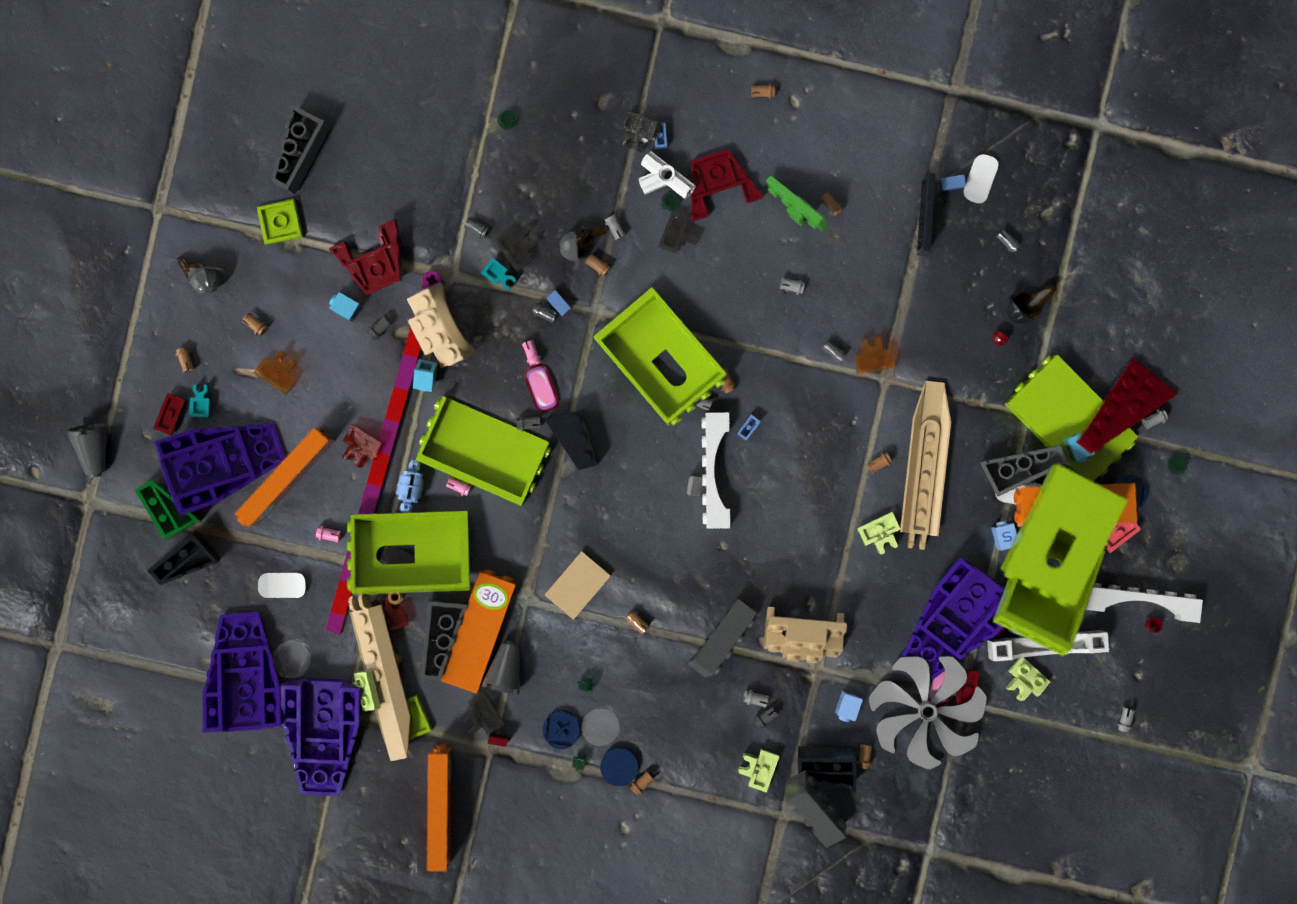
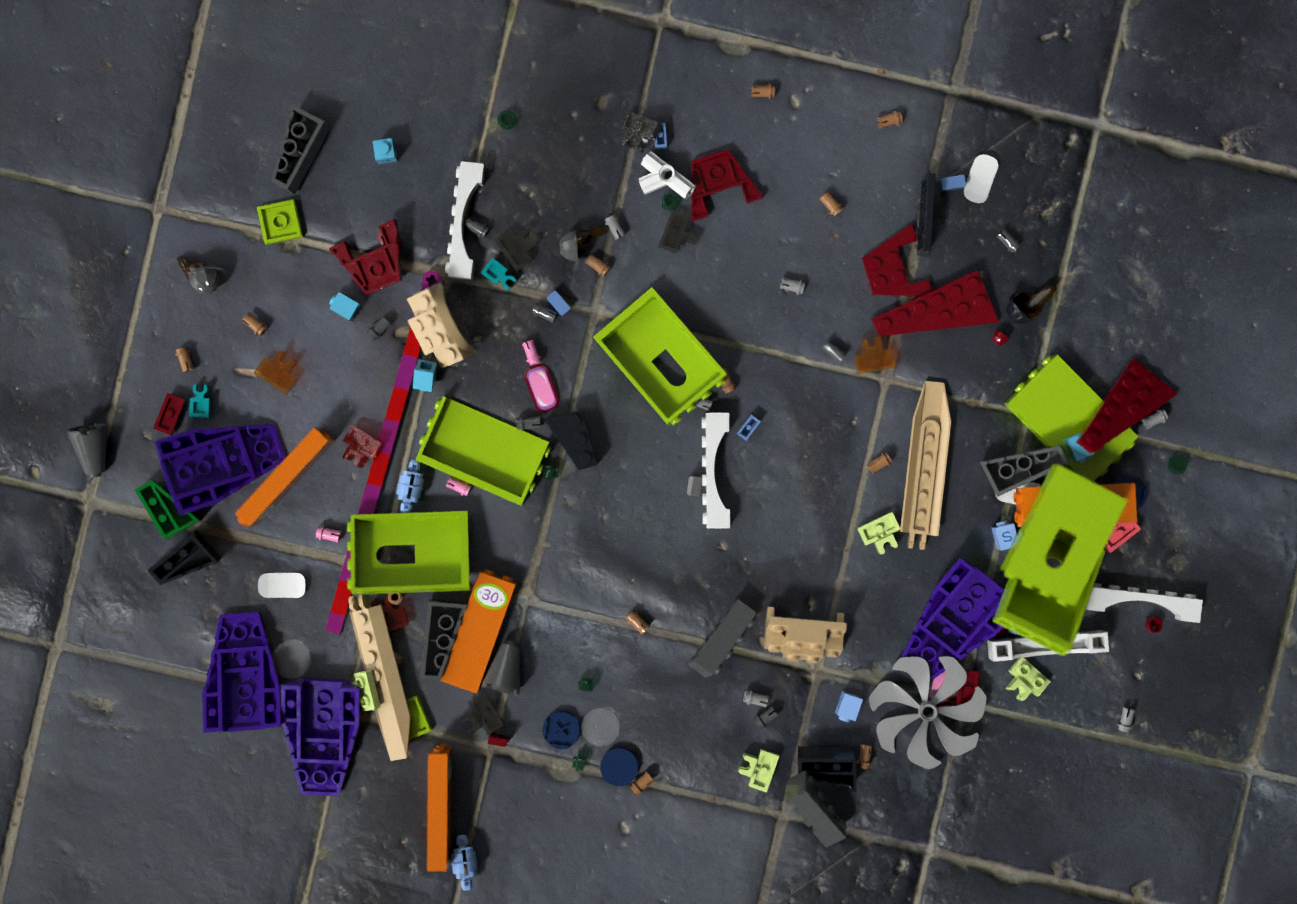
(385, 151): none -> medium azure brick
(458, 863): none -> light blue piece
(470, 178): none -> white arch
(550, 472): none -> clear green plate
(577, 585): tan tile -> none
(797, 206): bright green plate -> none
(886, 270): none -> dark red wing
(890, 119): none -> medium nougat pin
(948, 306): none -> dark red wing

